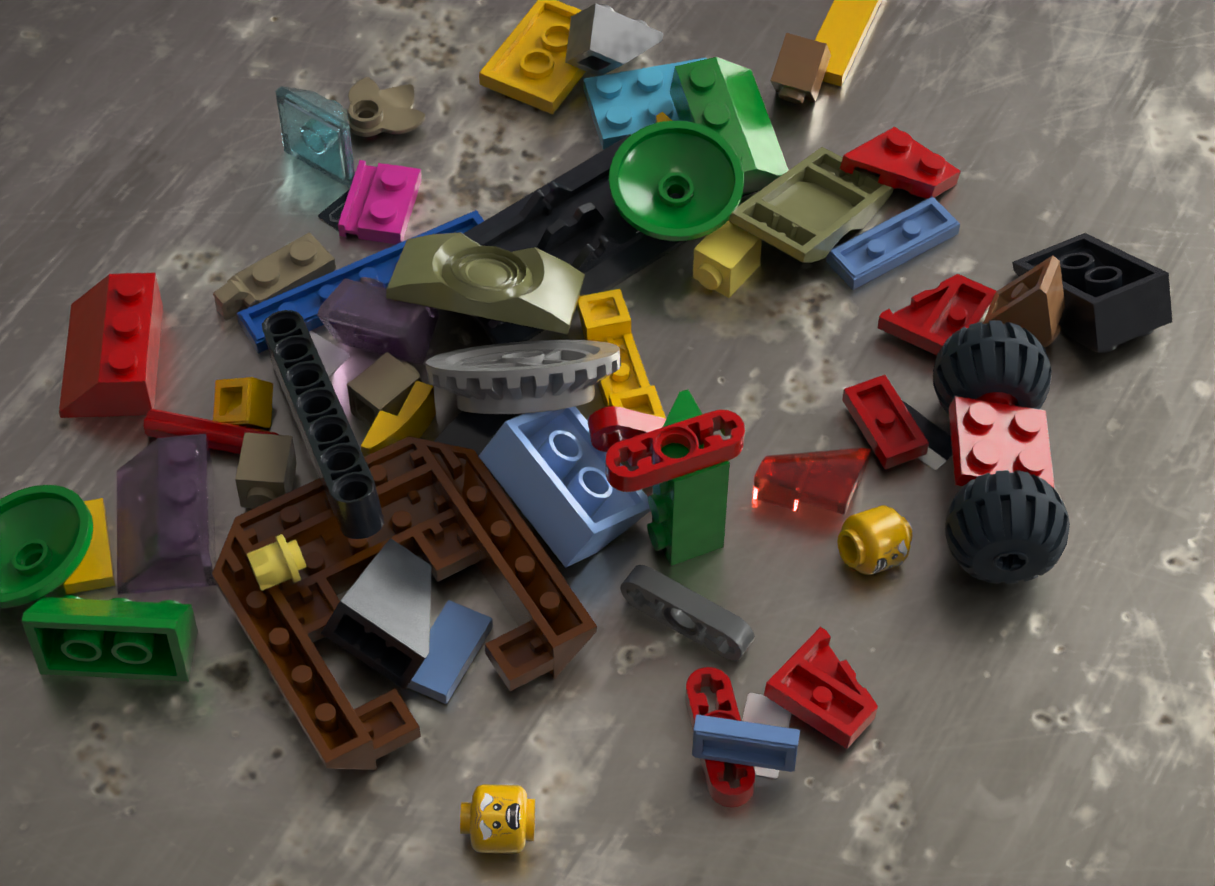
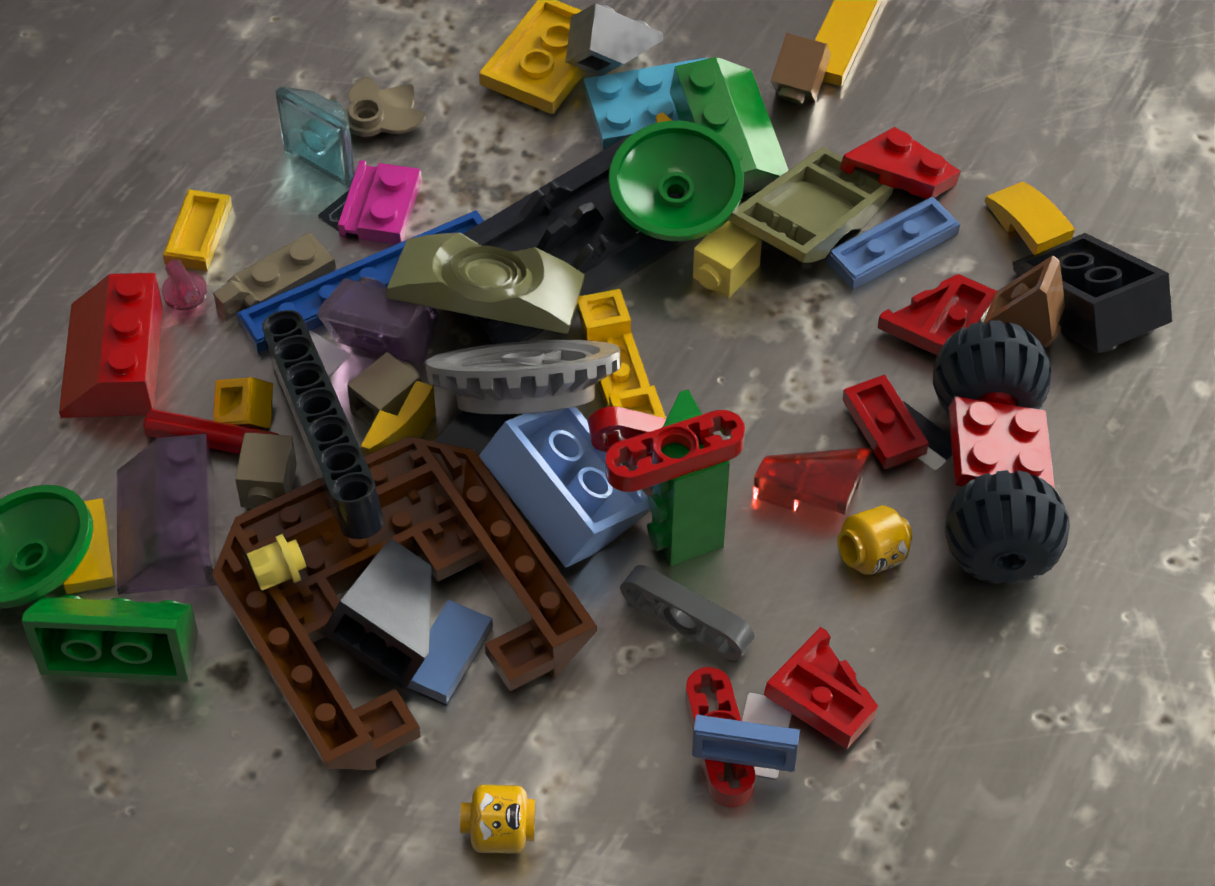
(183, 288): none -> clear pink plate
(198, 229): none -> yellow tile
(1031, 215): none -> yellow slope

